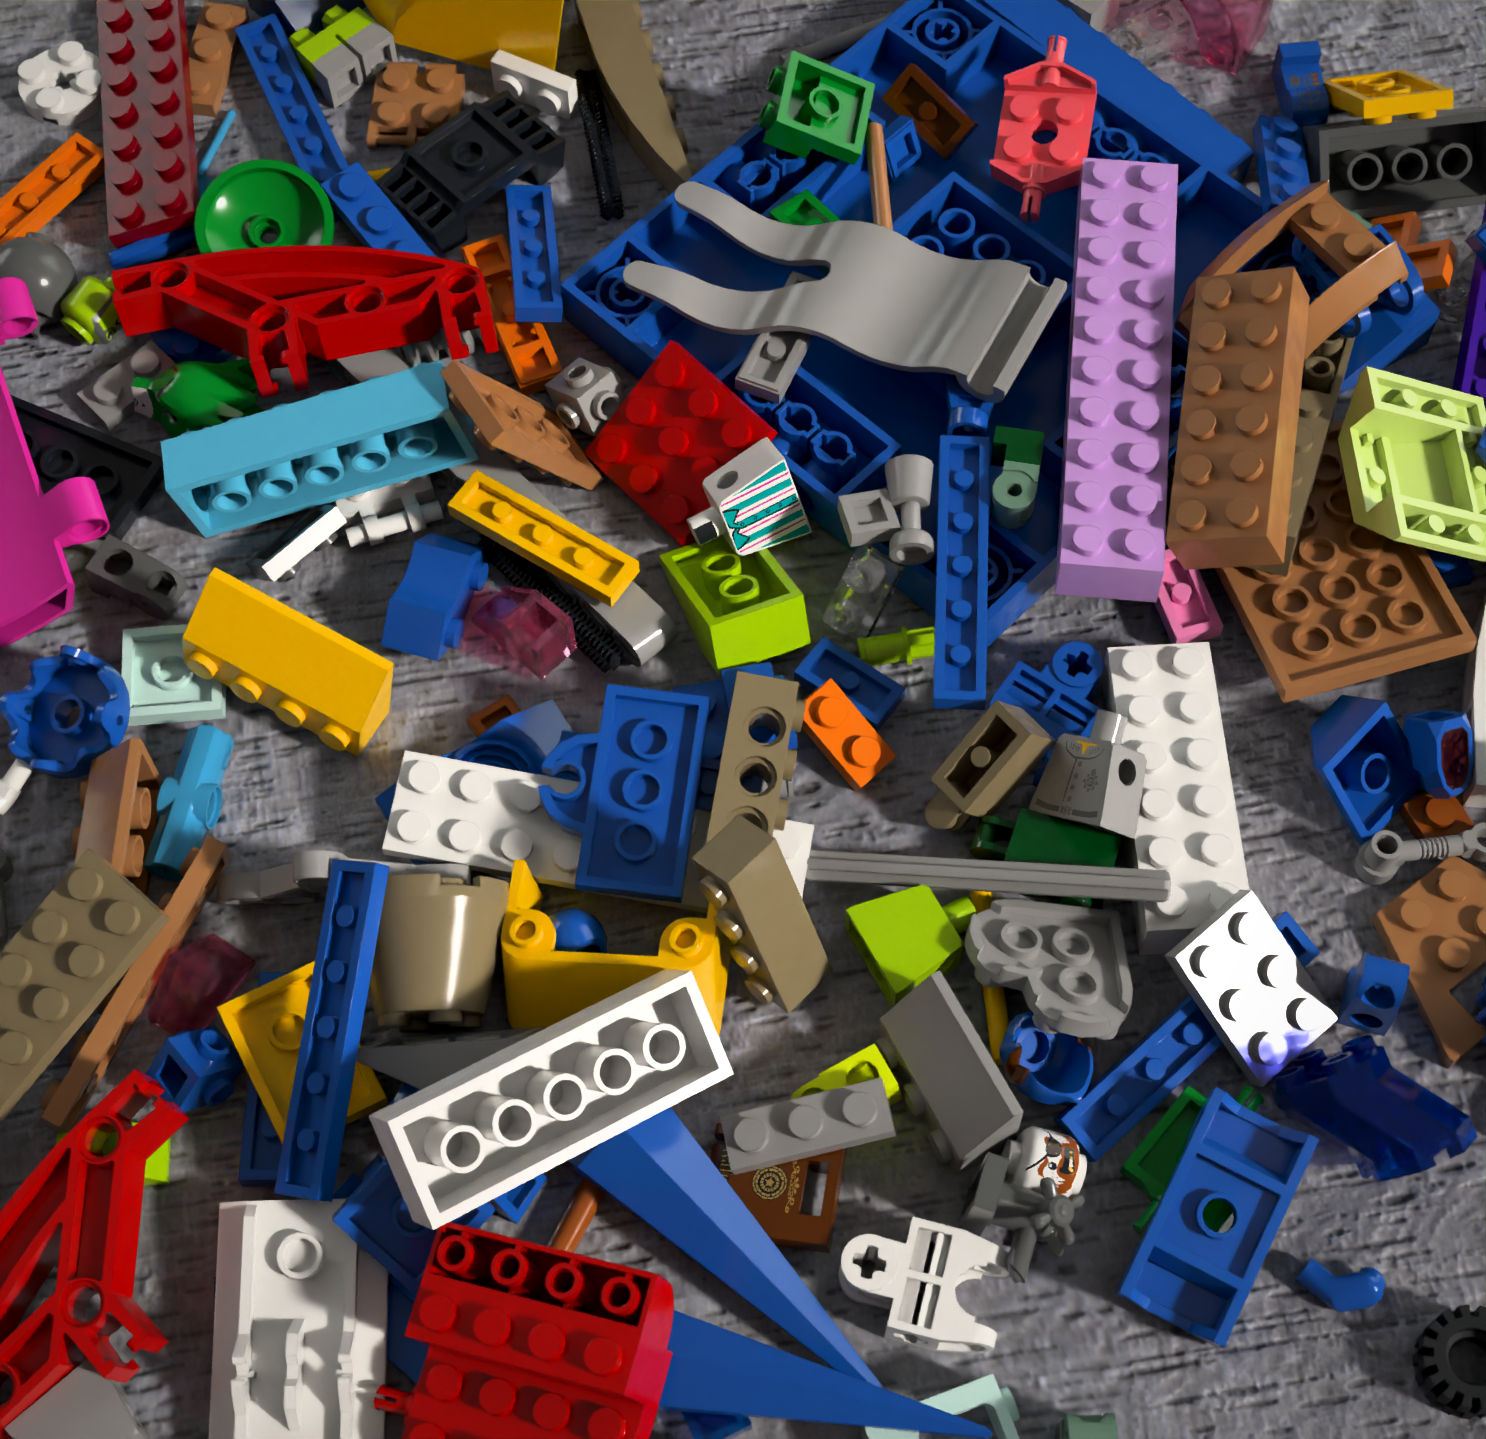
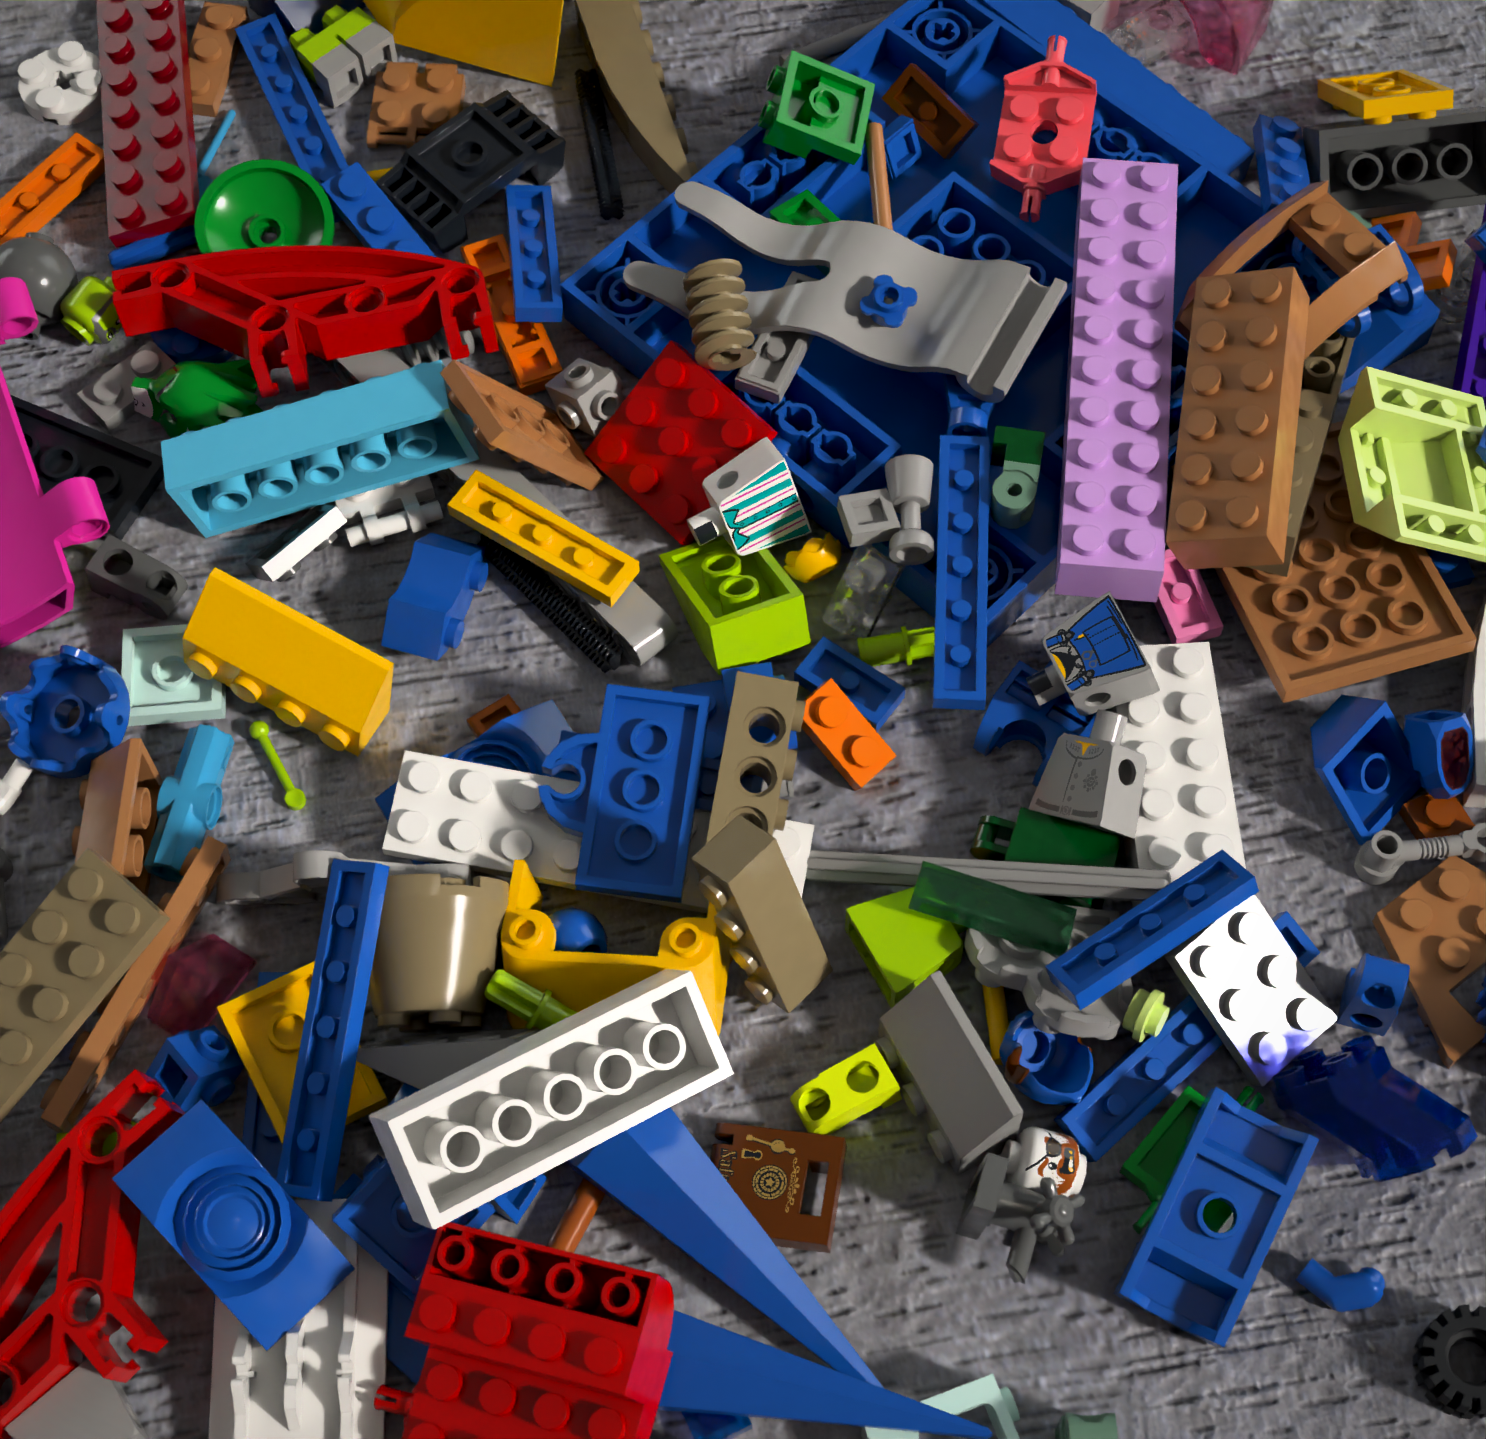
(234, 1224): none -> blue slope
(294, 797): none -> lime hinge
(525, 1001): none -> lime axle
(528, 628): clear pink slope -> none
(535, 85): white plate -> none
(718, 315): none -> dark tan piece
(807, 1126): light grey plate -> none
(814, 559): none -> yellow plate
(888, 314): none -> blue plate
(898, 1279): white piece -> none
(987, 766): dark tan brick -> none
(993, 909): none -> clear green tile
(1094, 661): none -> torso
(1146, 1014): none -> yellowish green plate
(1151, 929): none -> blue plate
(1300, 83): blue leg -> none

